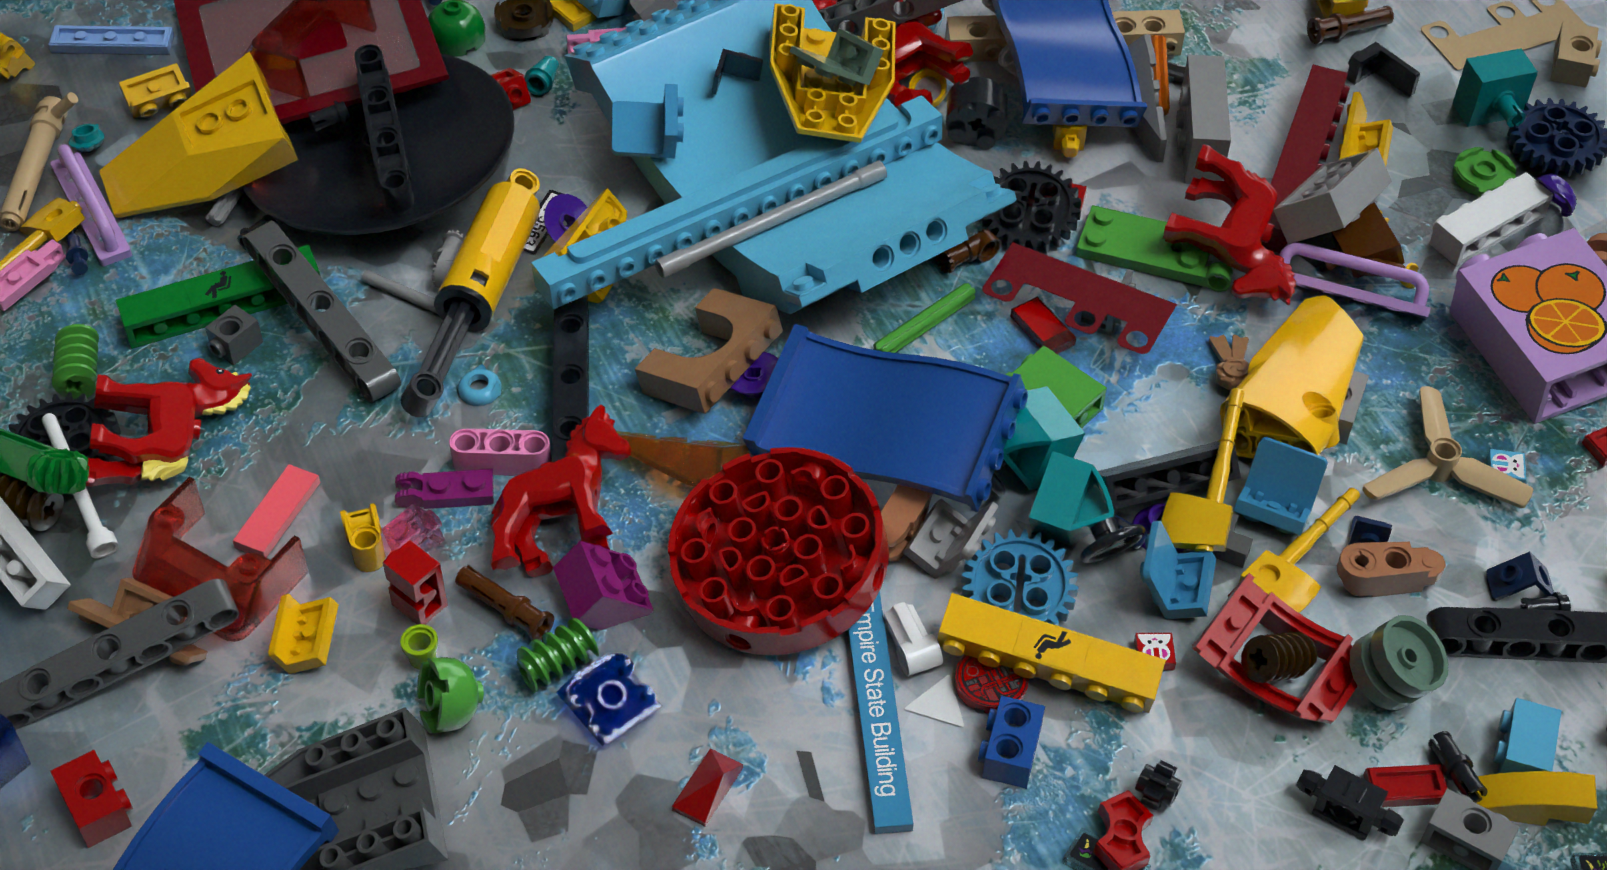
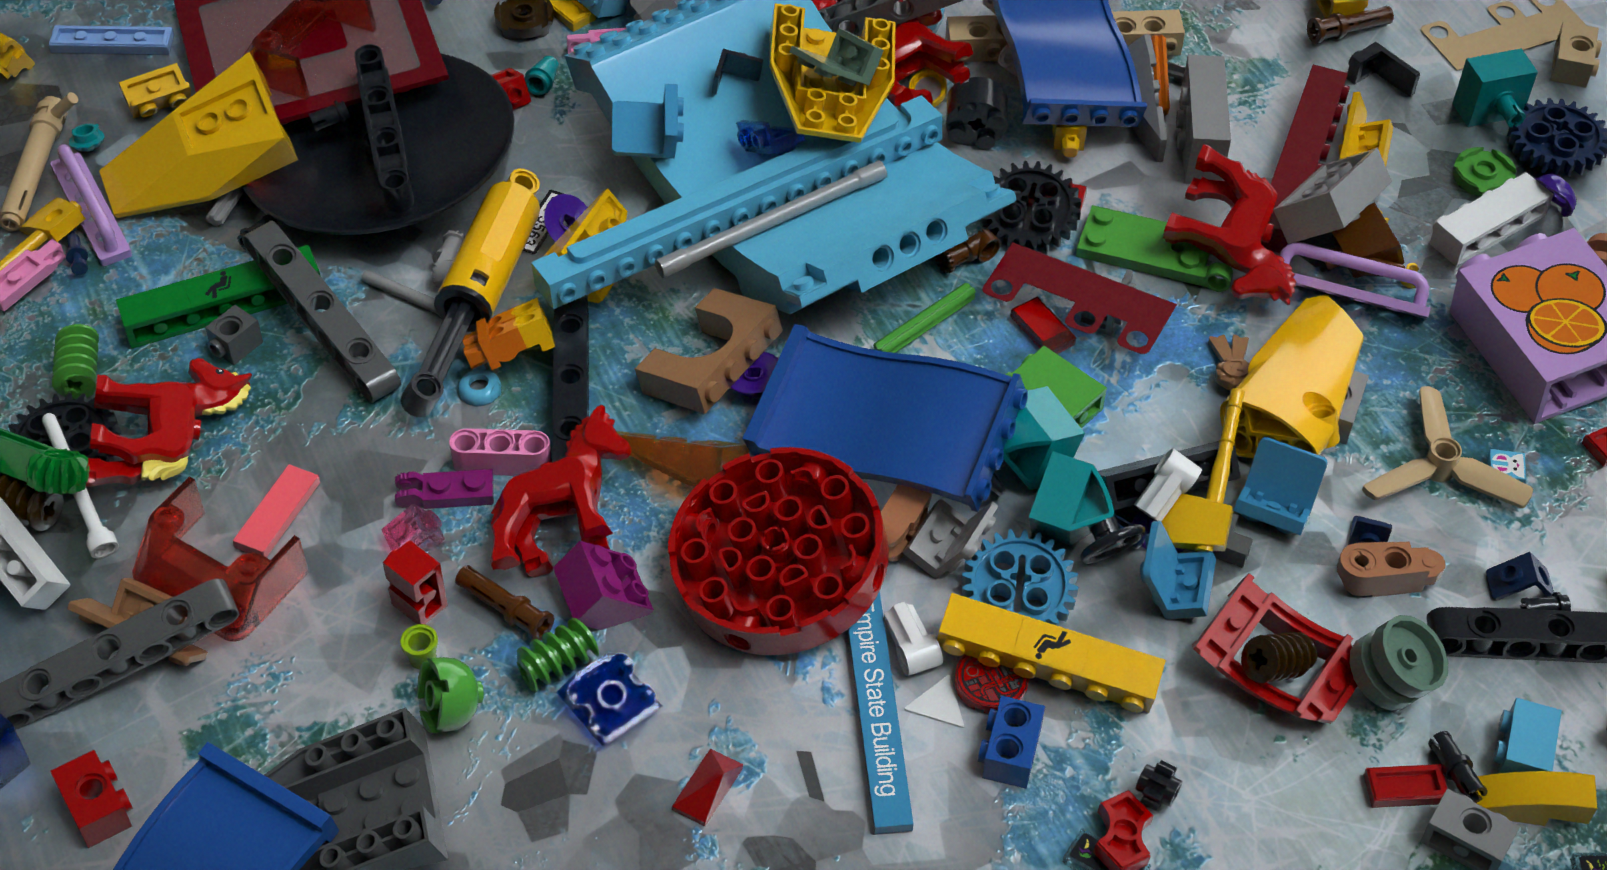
(302, 633): yellow bracket -> none
(365, 539): yellow piece -> none
(457, 27): green cylinder -> none
(508, 334): none -> orange hips
(761, 138): none -> clear blue bracket
(1157, 645): tile -> none
(1173, 477): none -> white piece
(1279, 572): yellow piece -> none
(1350, 802): black piece -> none

